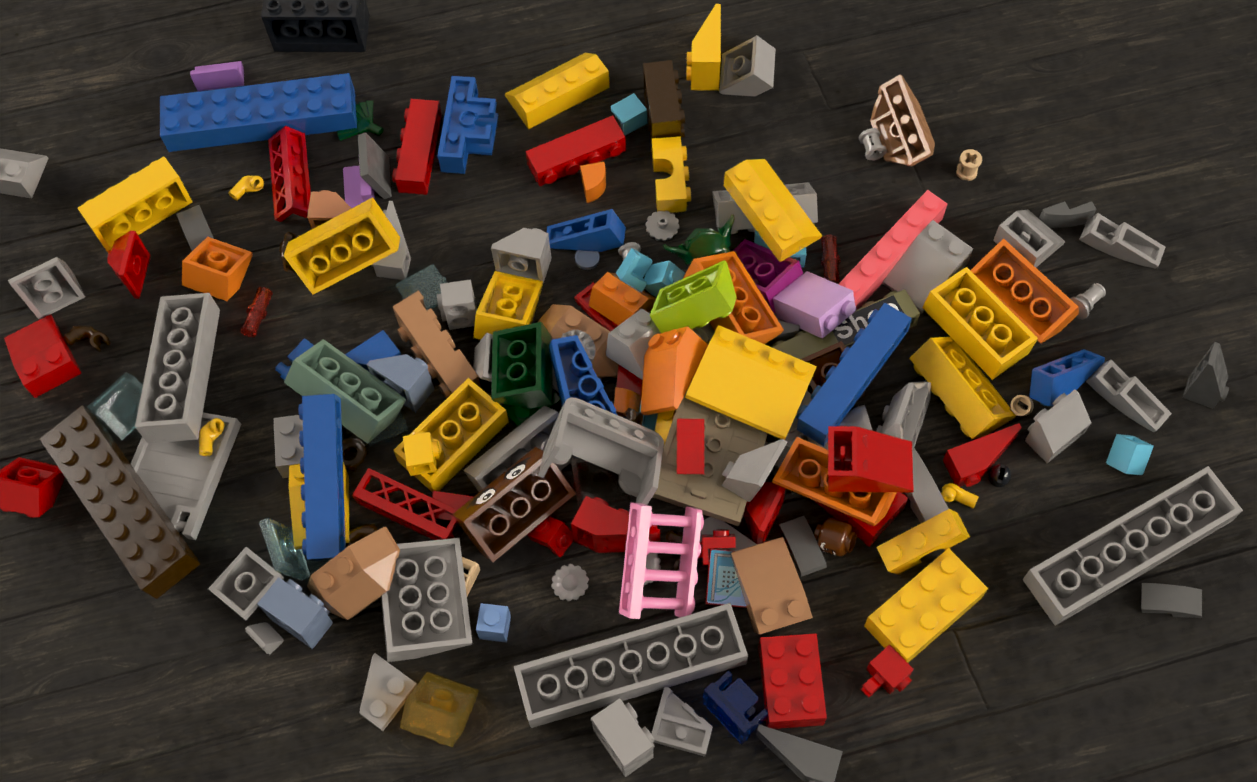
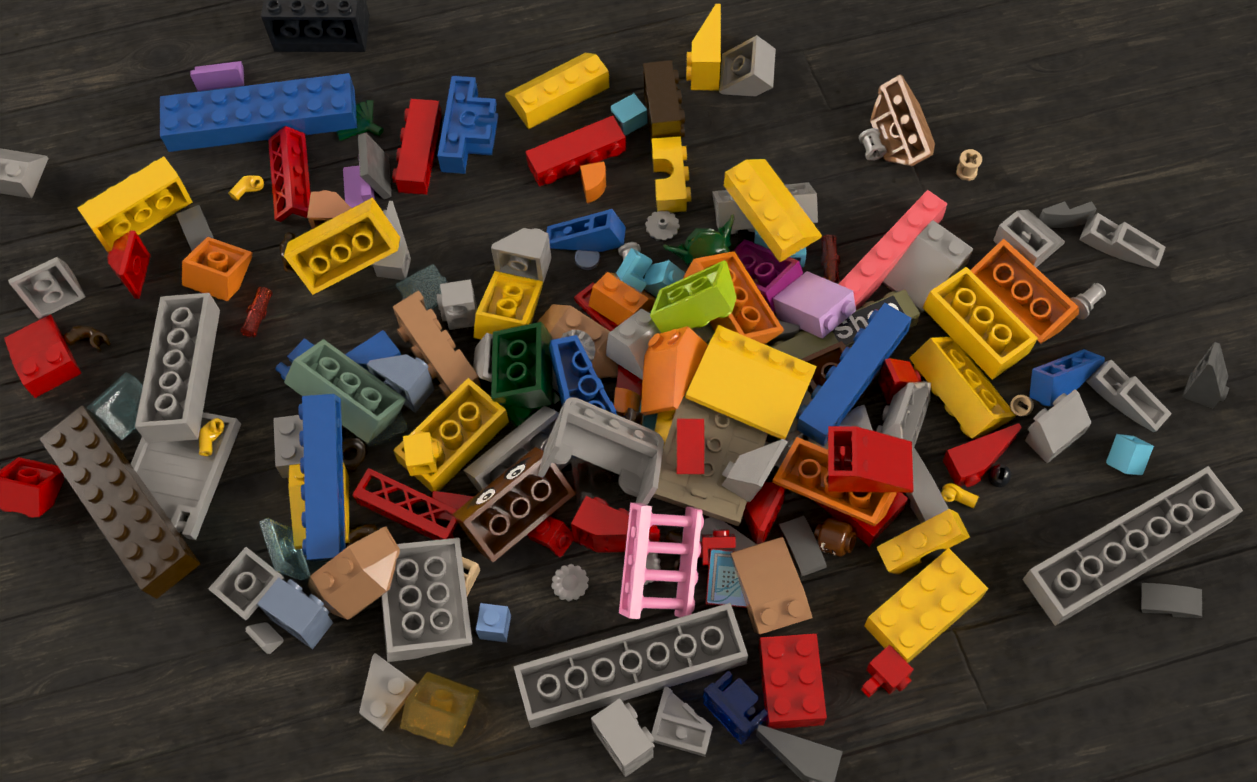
(895, 376): none -> red slope

